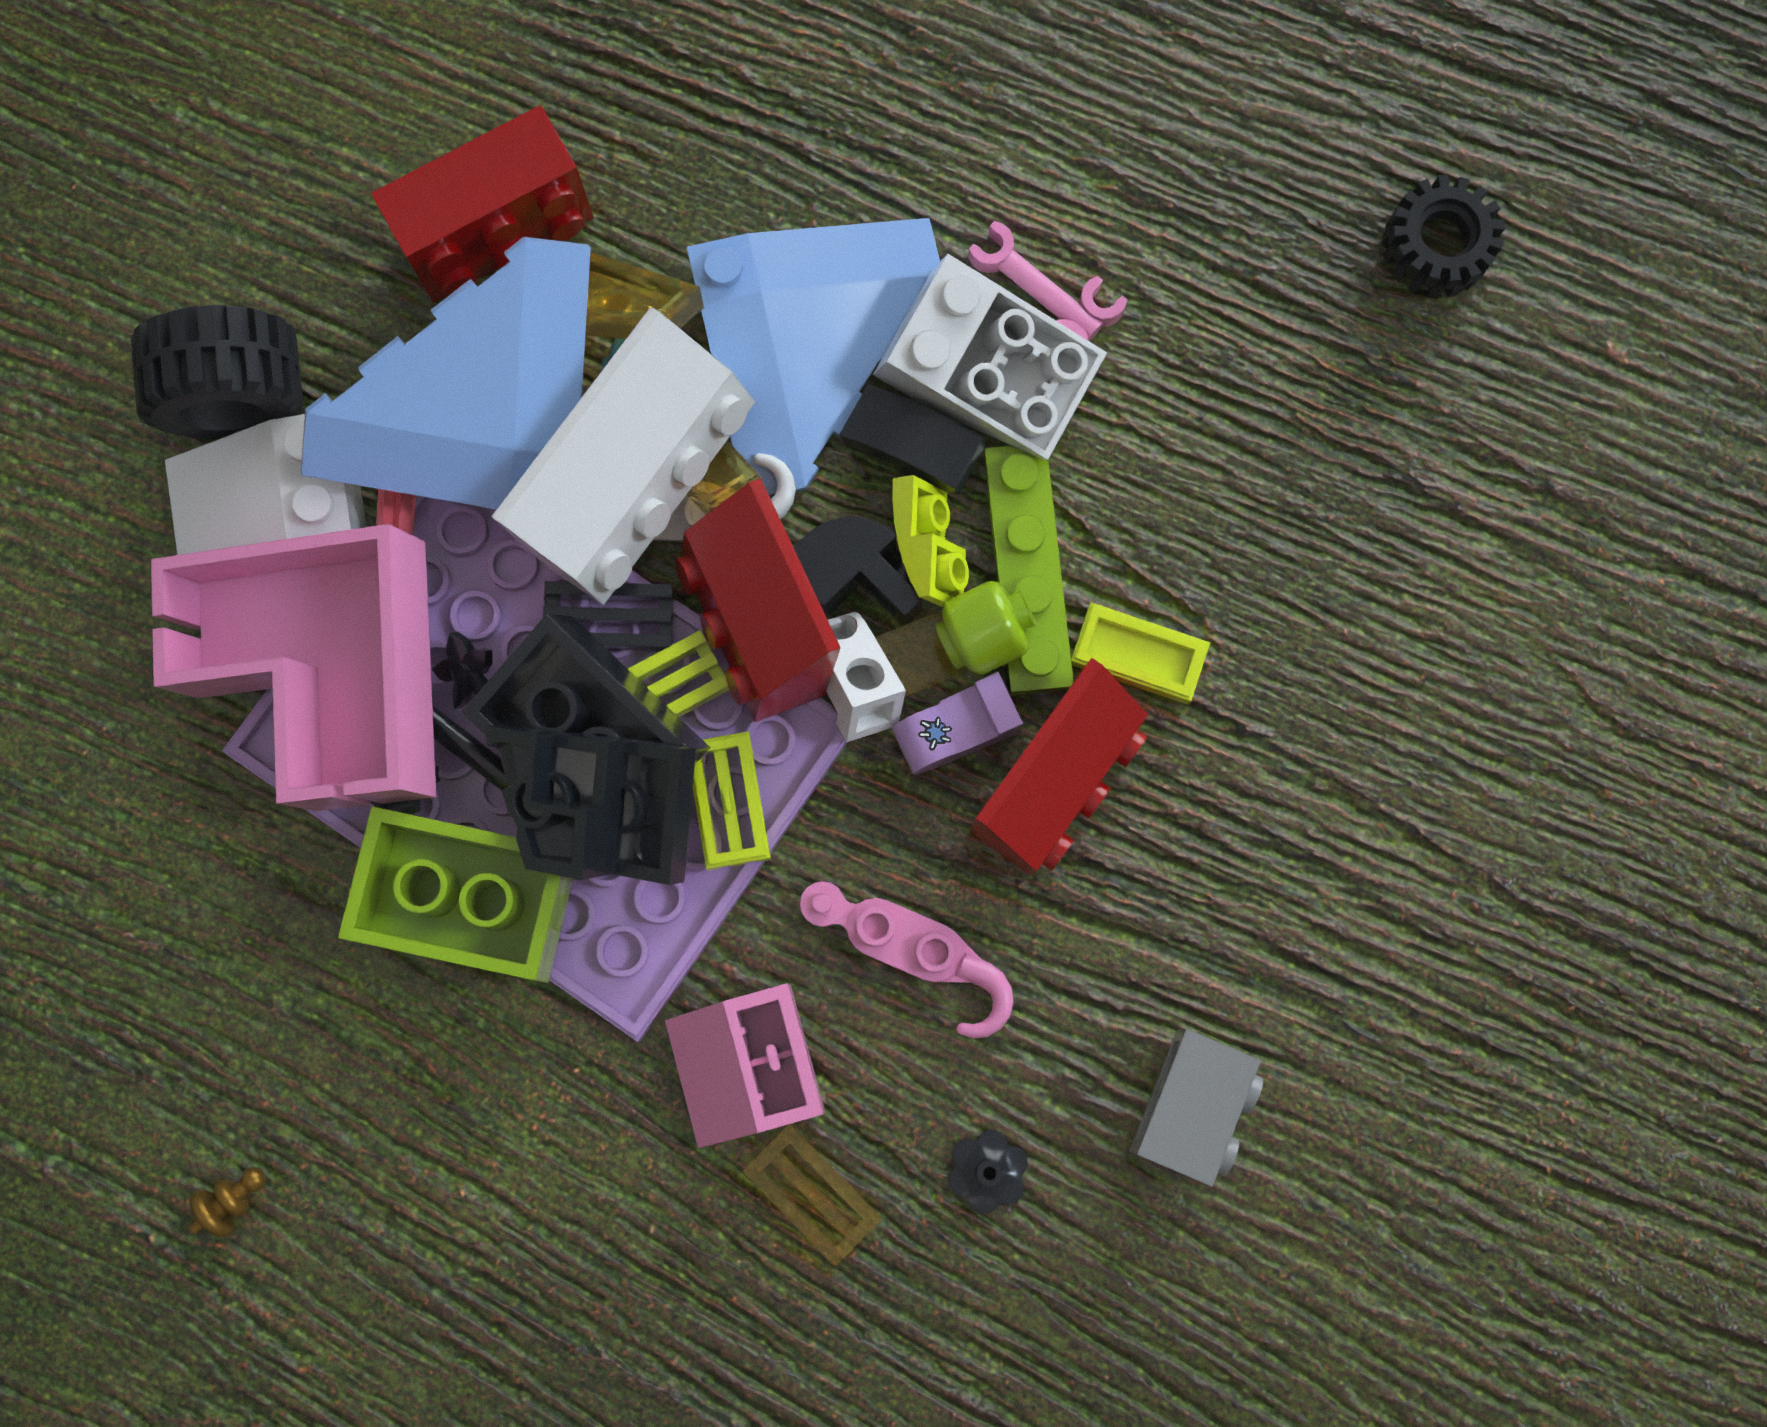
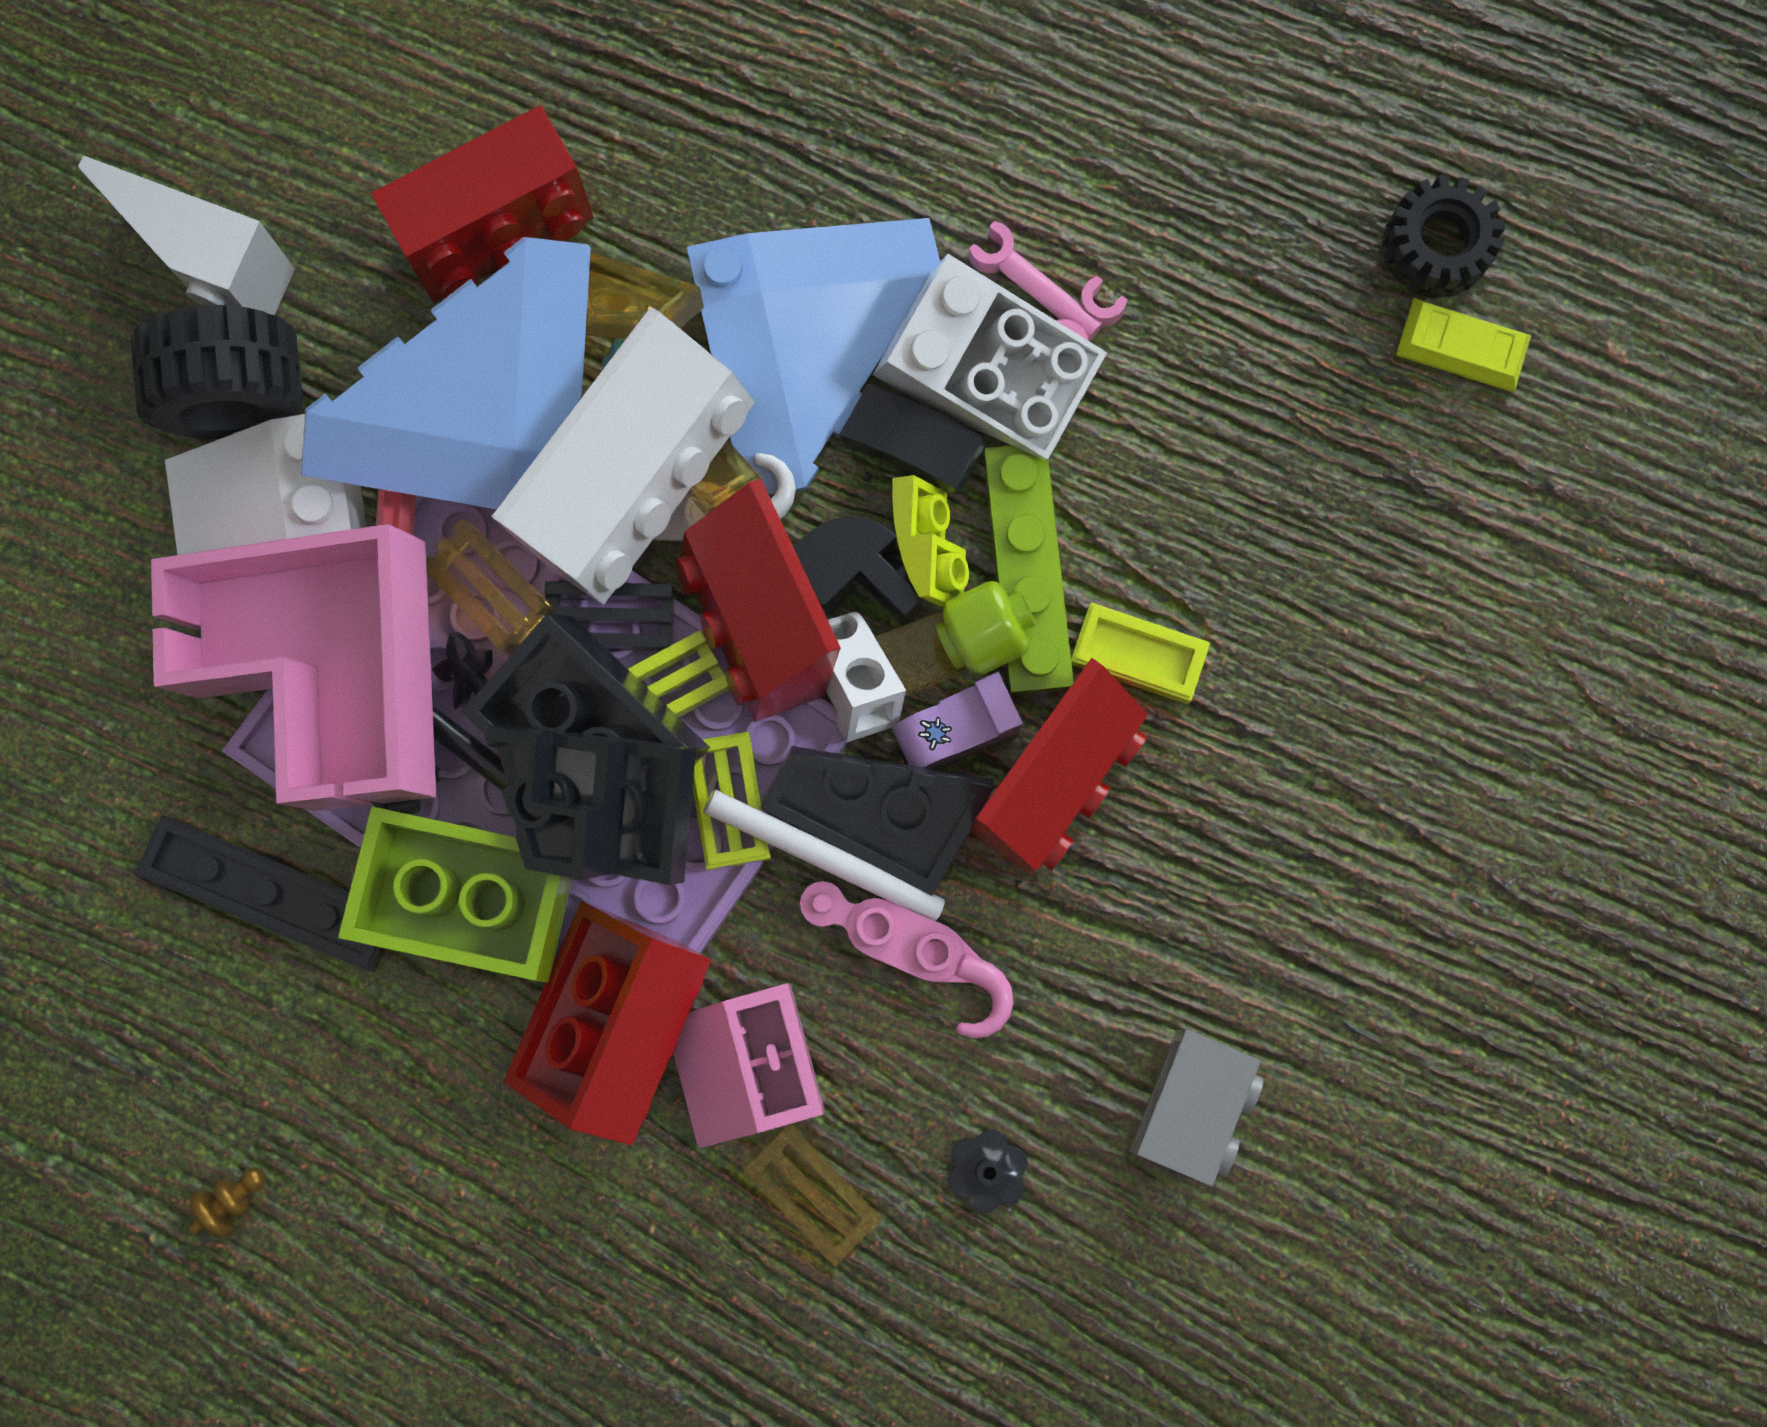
(208, 247): none -> white slope
(252, 889): none -> black tile
(452, 553): none -> clear yellow tile
(606, 1024): none -> red slope
(821, 854): none -> white bar
(880, 810): none -> black wing
(1463, 345): none -> neon yellow tile

